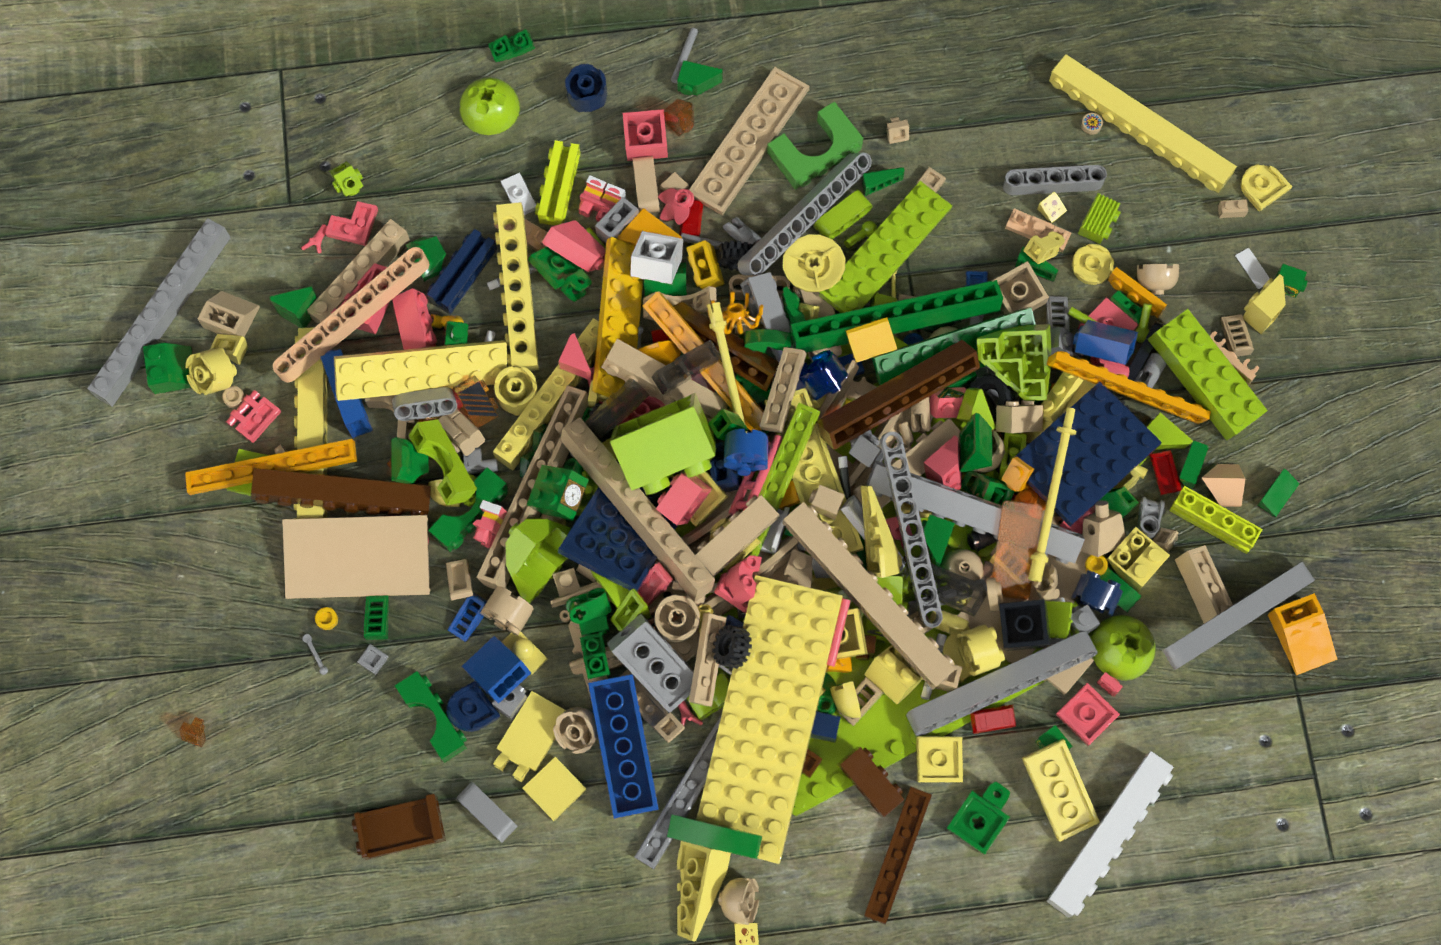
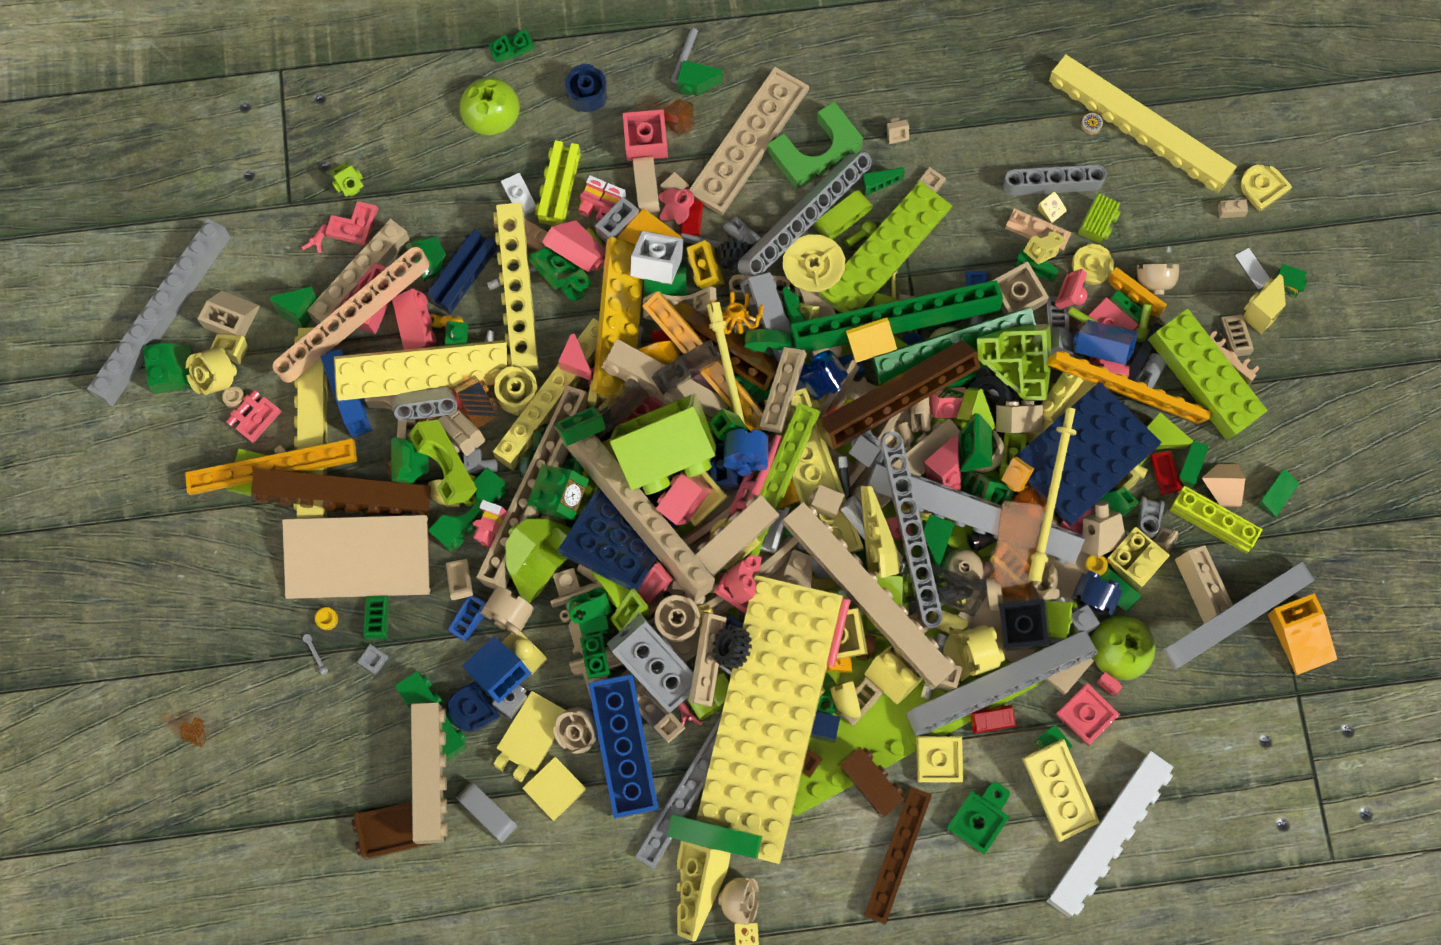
(428, 773): none -> tan brick
(580, 426): none -> green slope
(1072, 291): none -> coral tile

